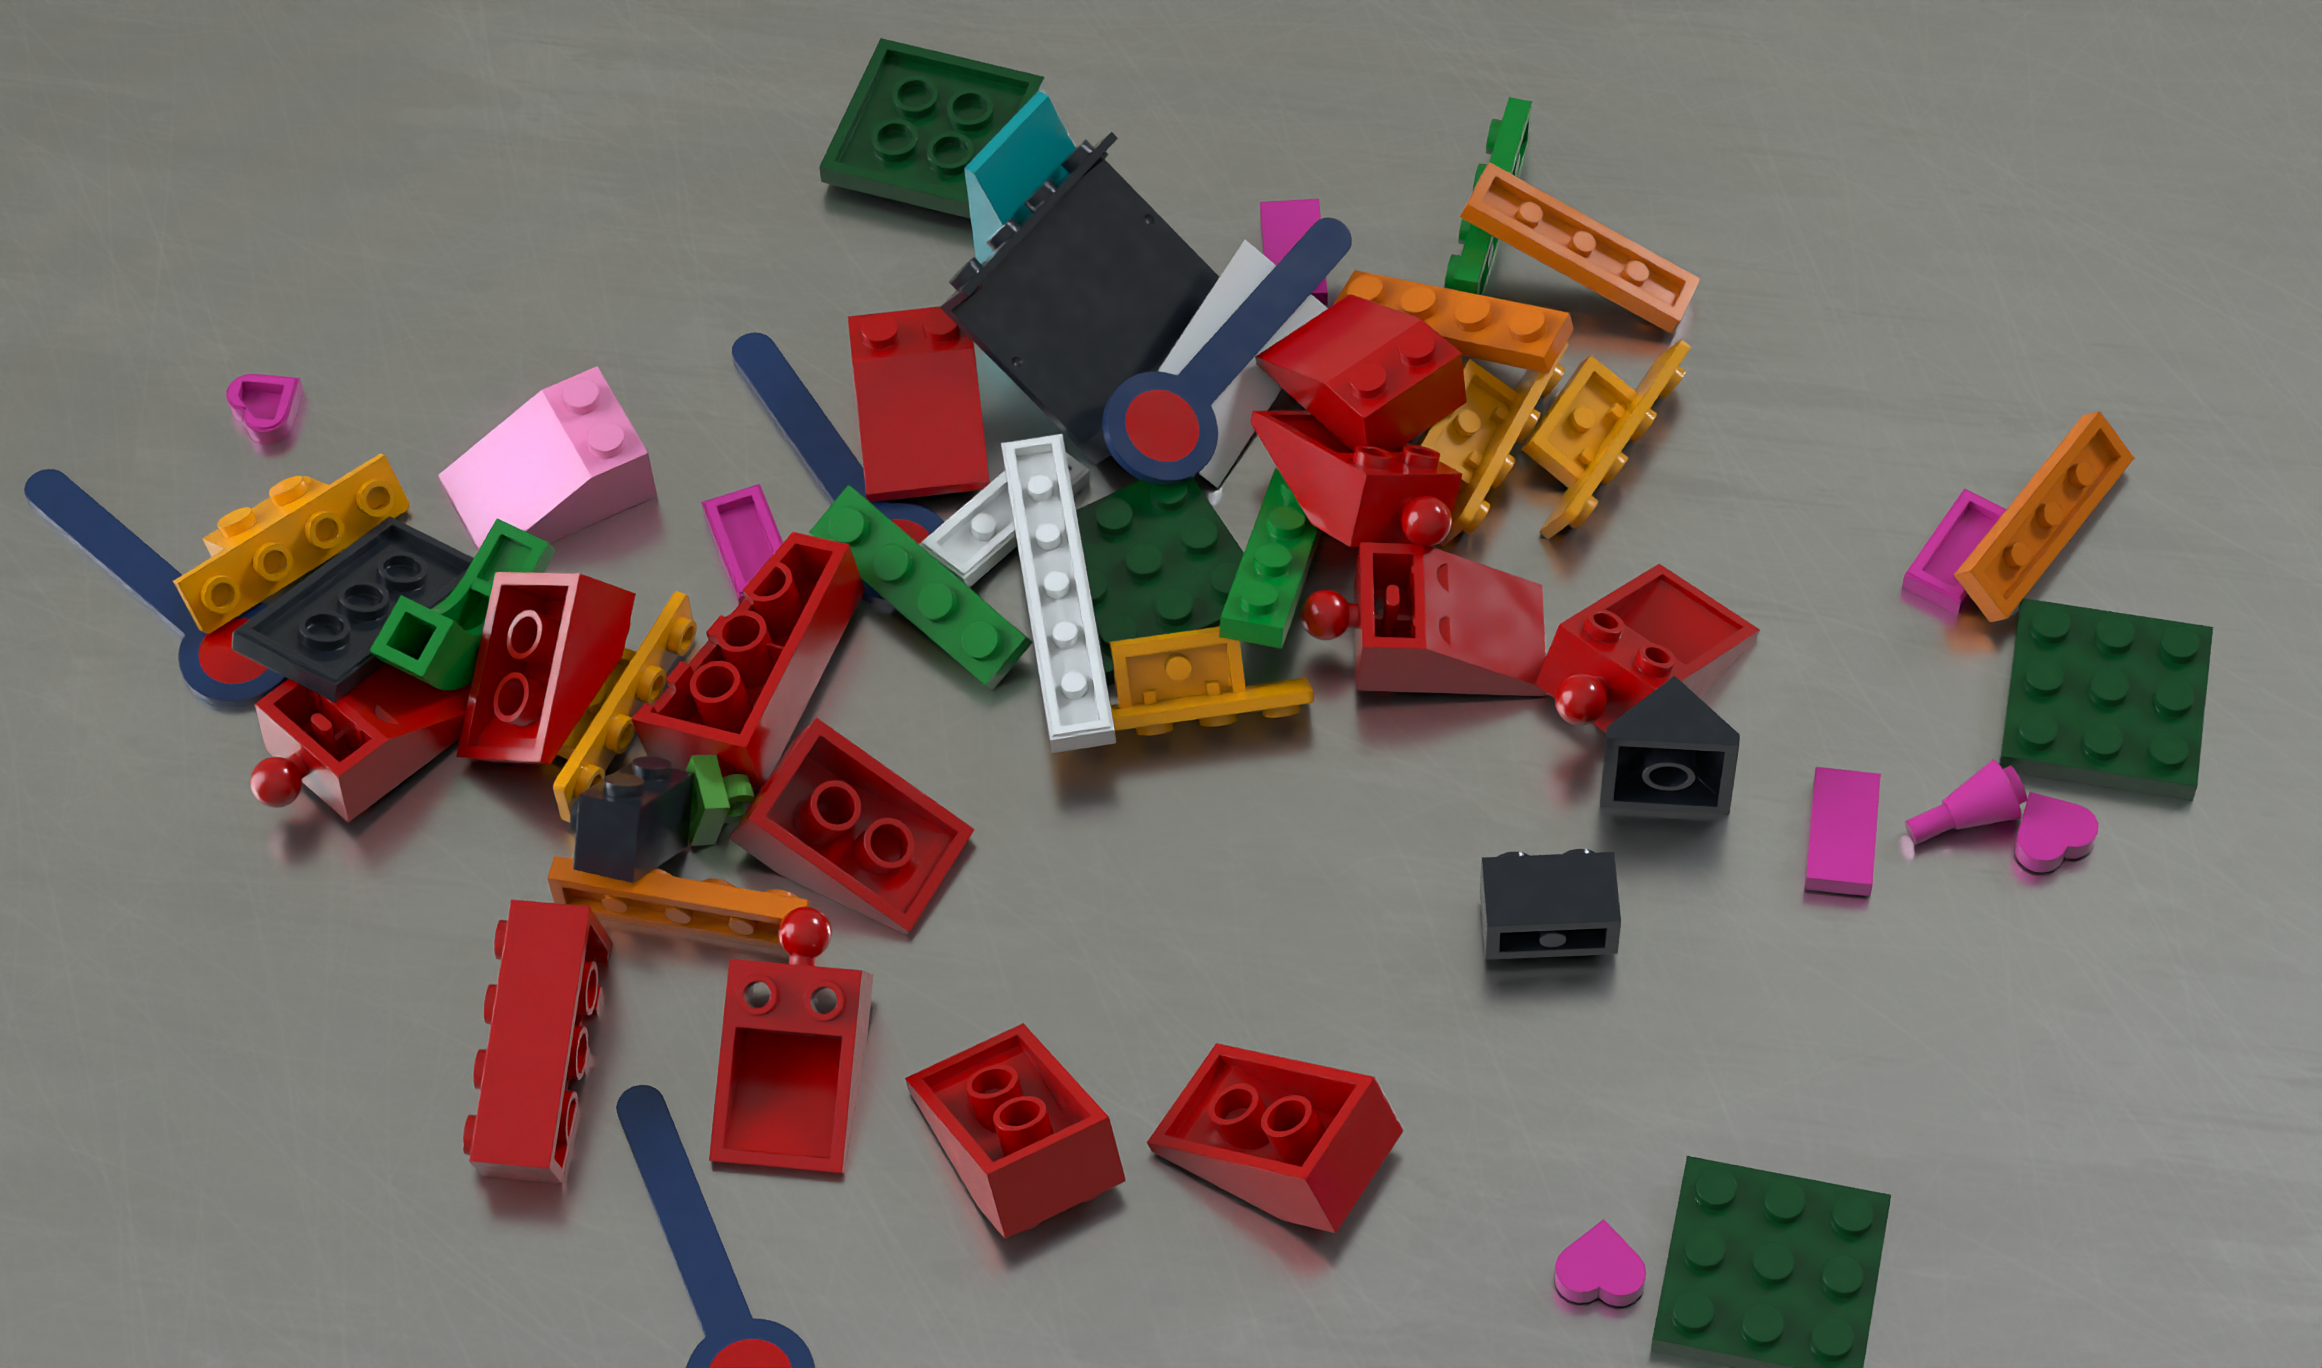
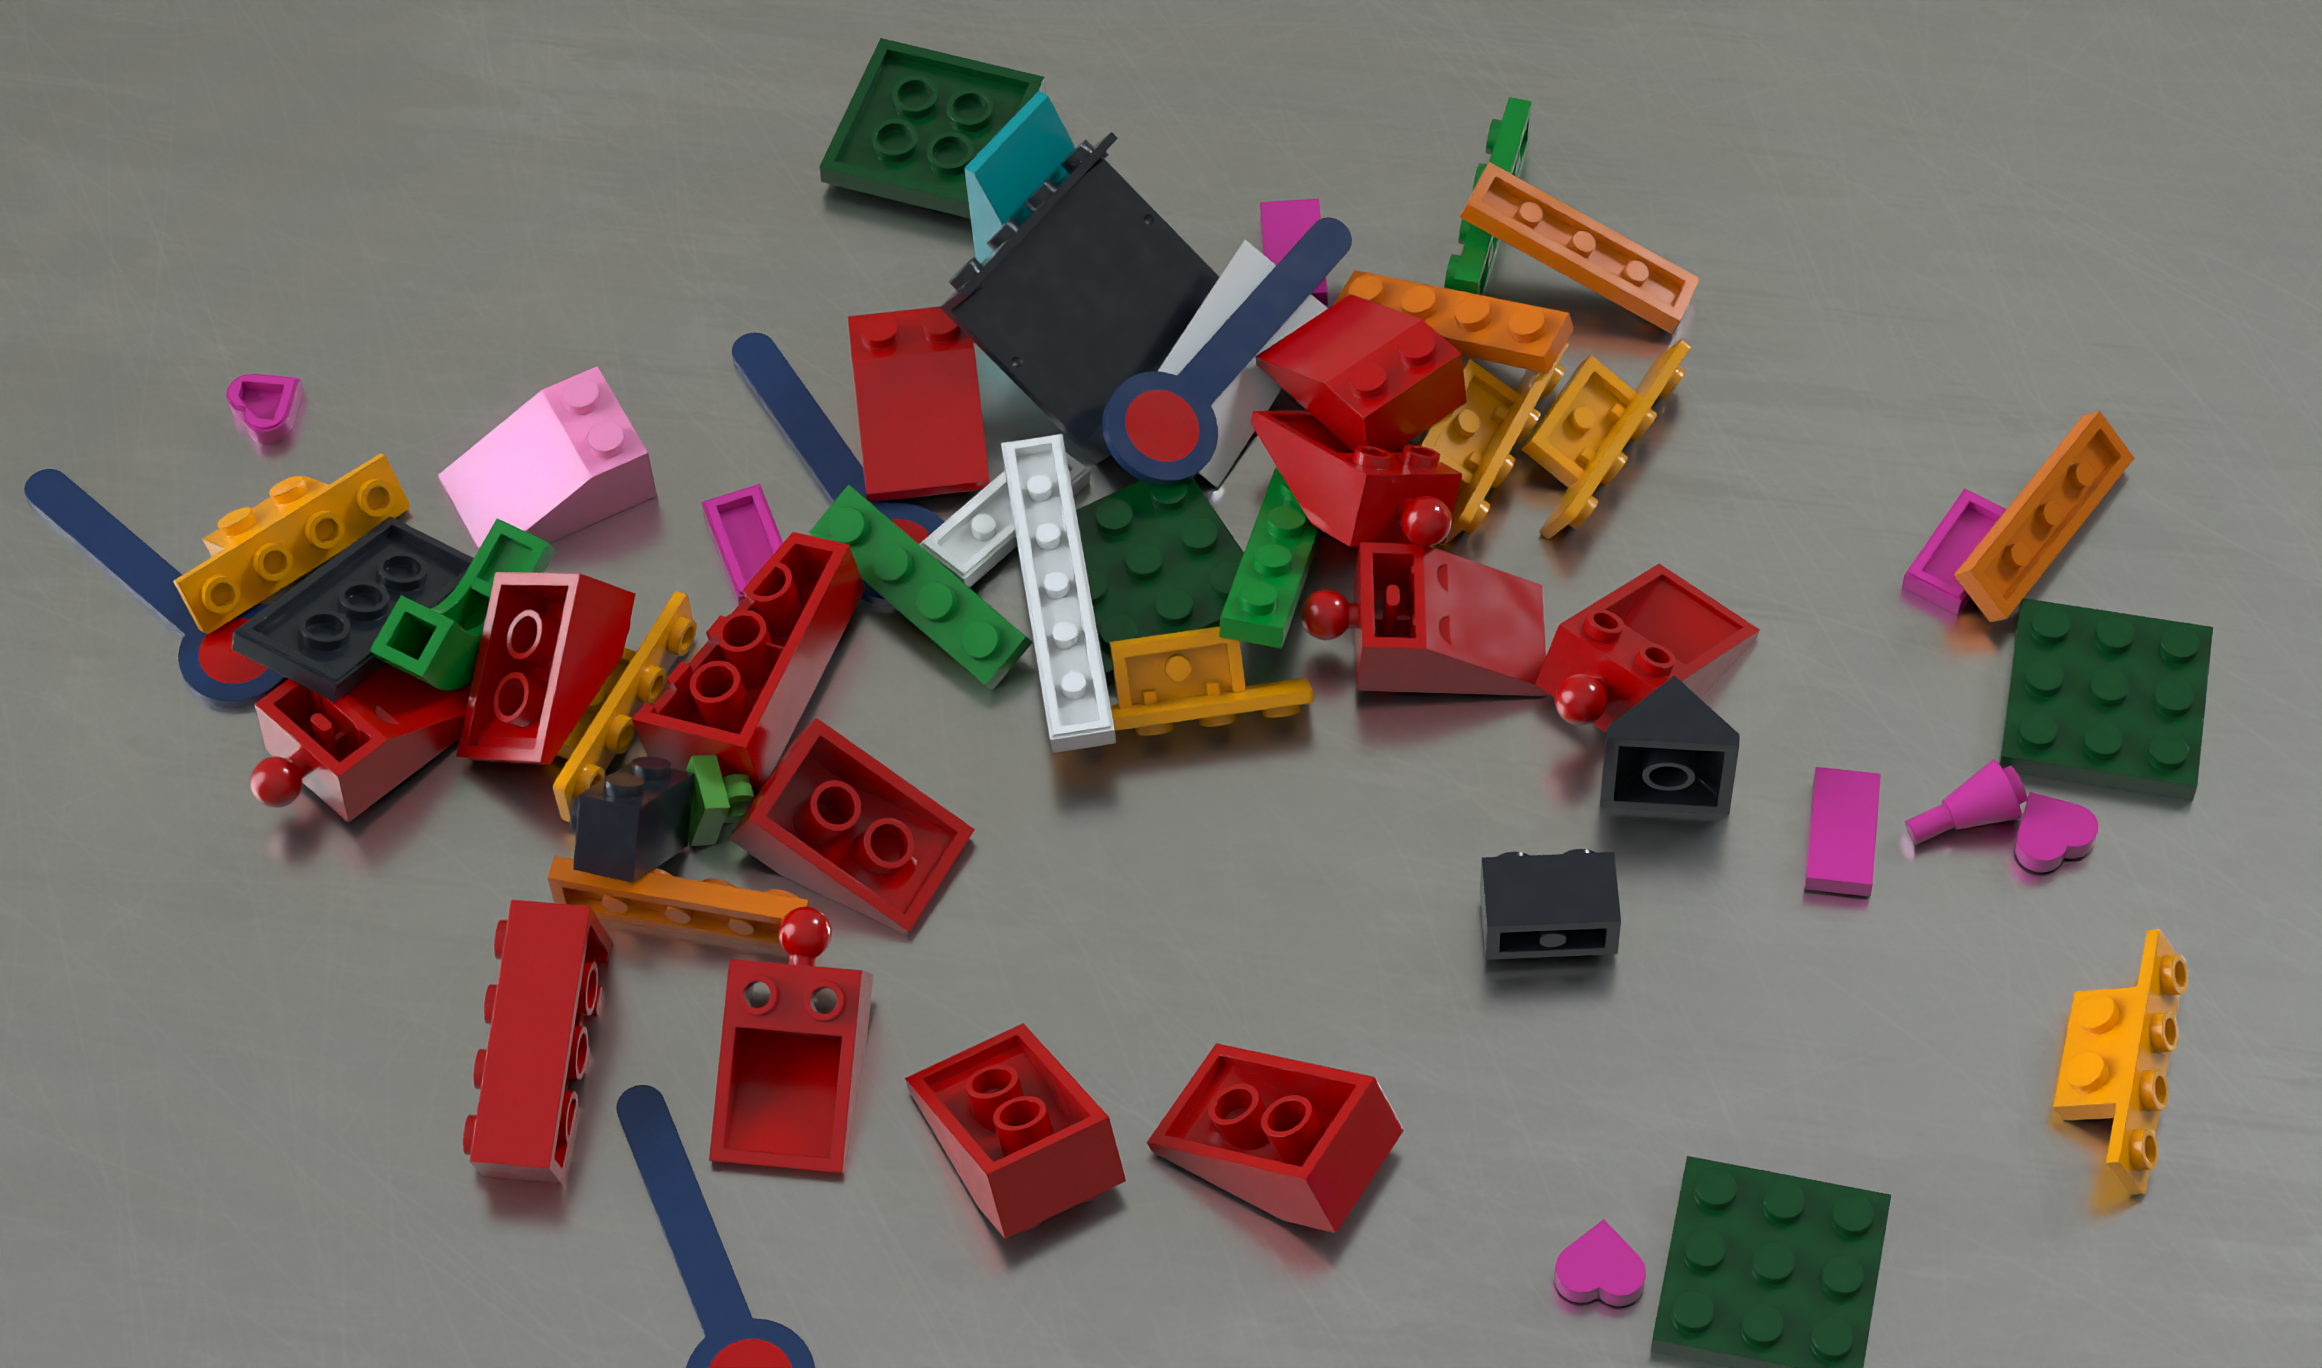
(2120, 1059): none -> light orange bracket

